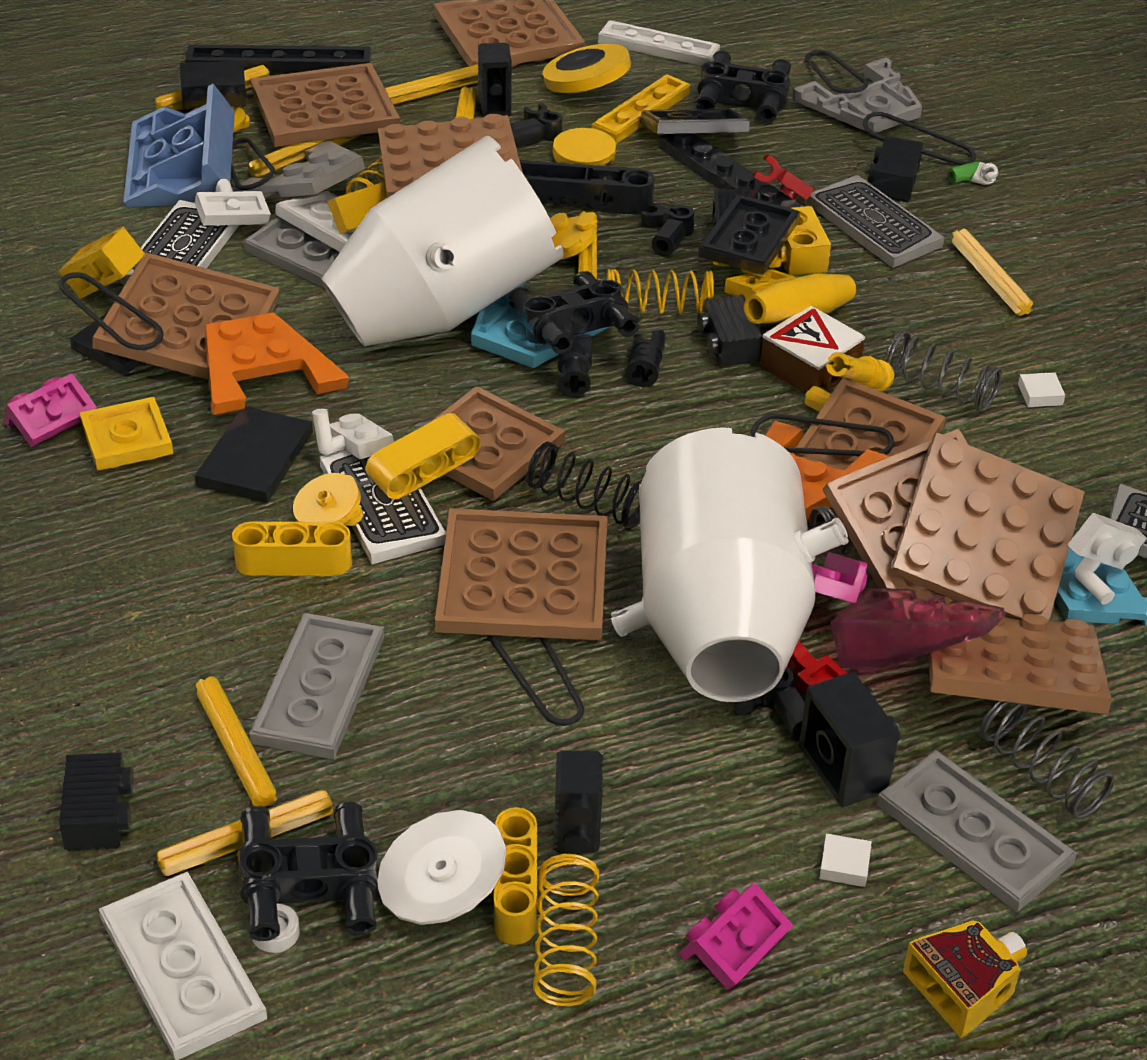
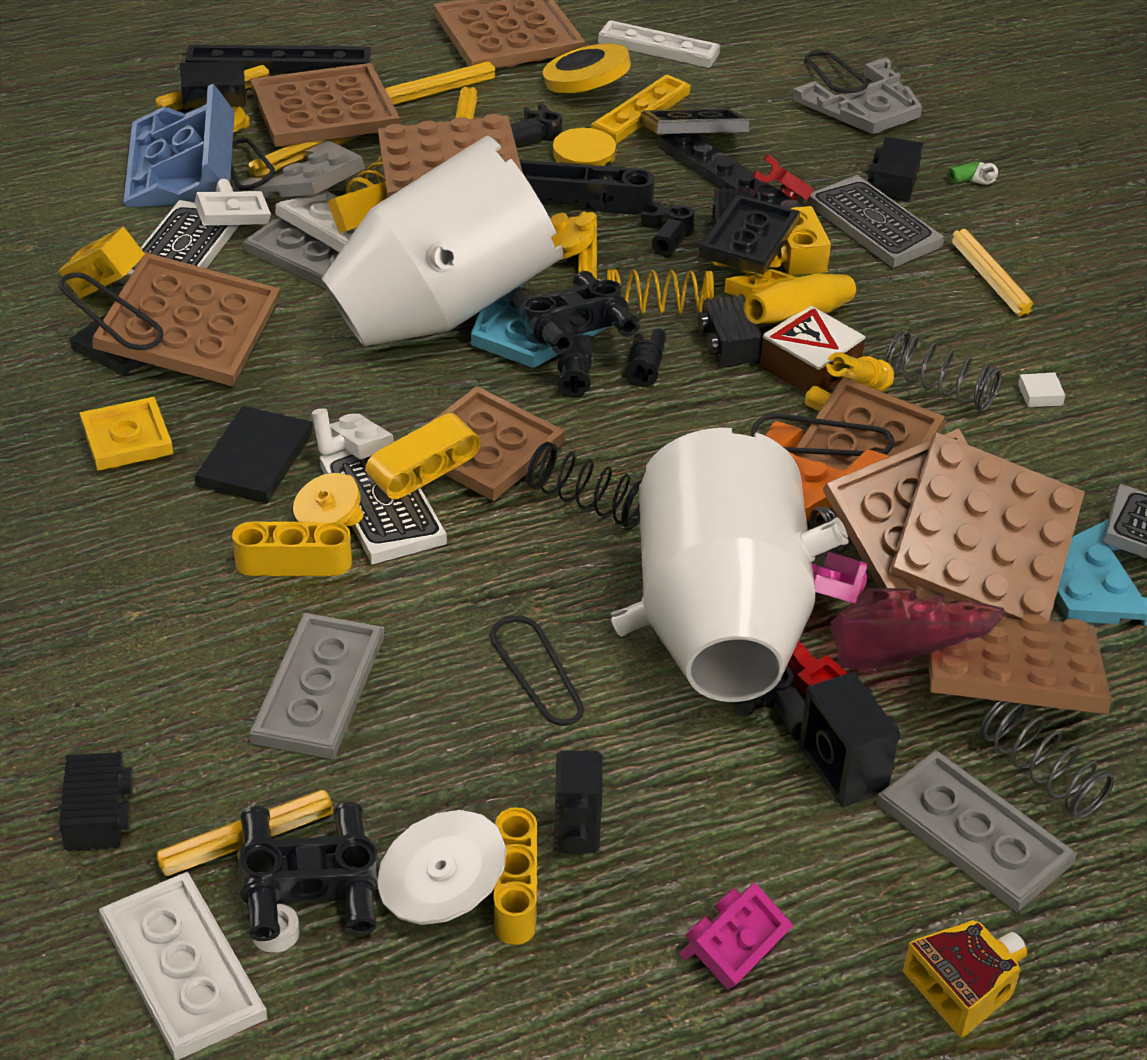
(48, 409): dark pink bracket -> none
(236, 742): yellow axle -> none
(260, 348): orange wing -> none
(494, 79): black brick -> none
(522, 574): medium nougat plate -> none
(565, 859): yellow piece -> none
(766, 89): black piece -> none
(845, 860): white tile -> none
(924, 130): black piece -> none
(1103, 542): white plate -> none

